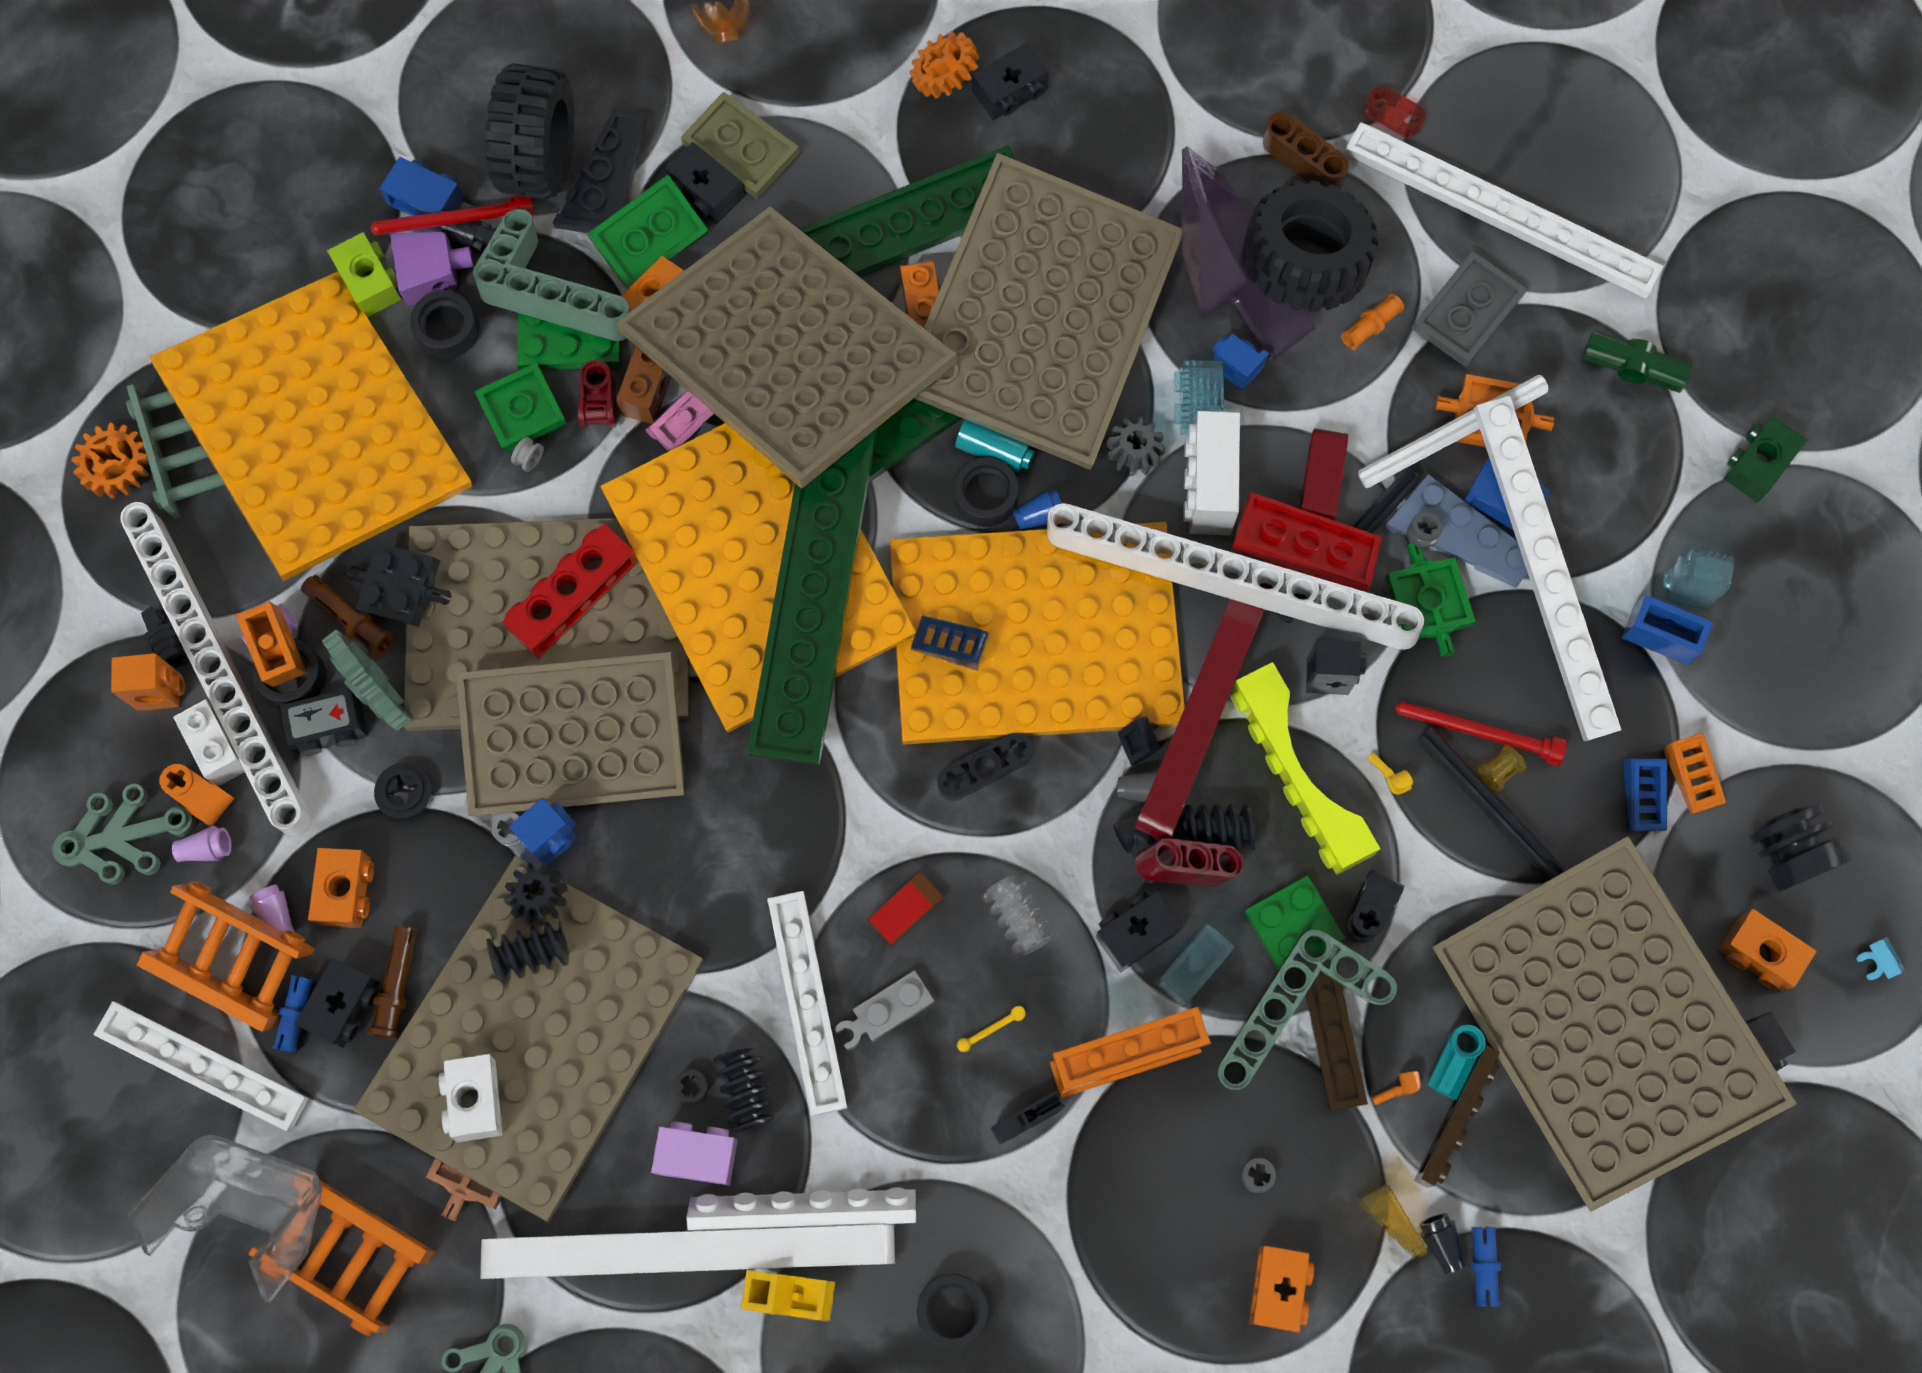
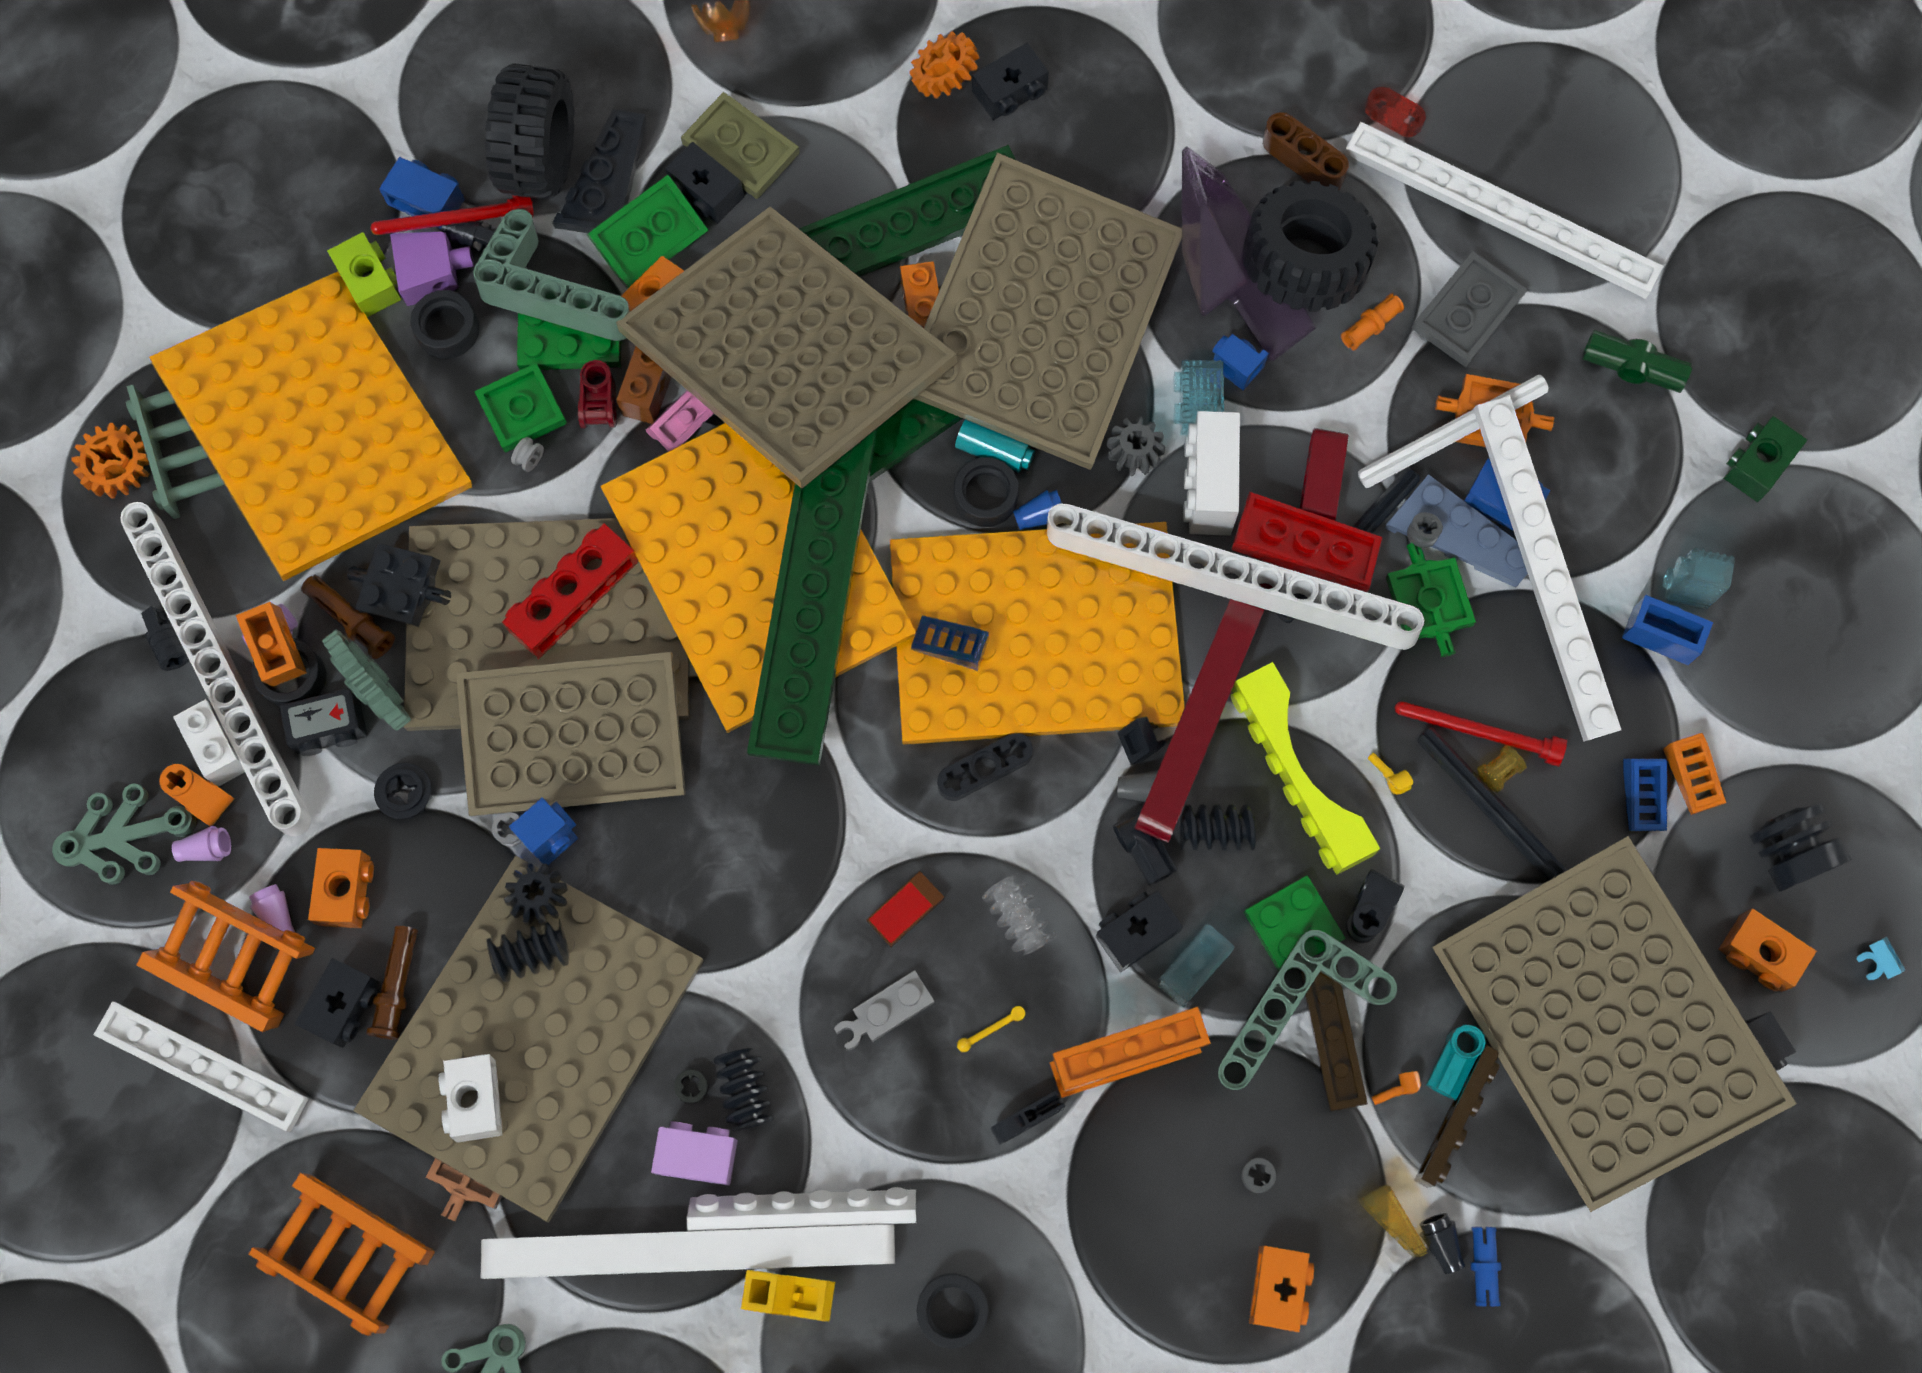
(146, 682): orange brick -> none
(243, 1185): clear windscreen -> none
(296, 999): blue pin -> none
(807, 1004): white plate -> none
(1189, 862): dark red beam -> none
(1334, 666): black brick -> none

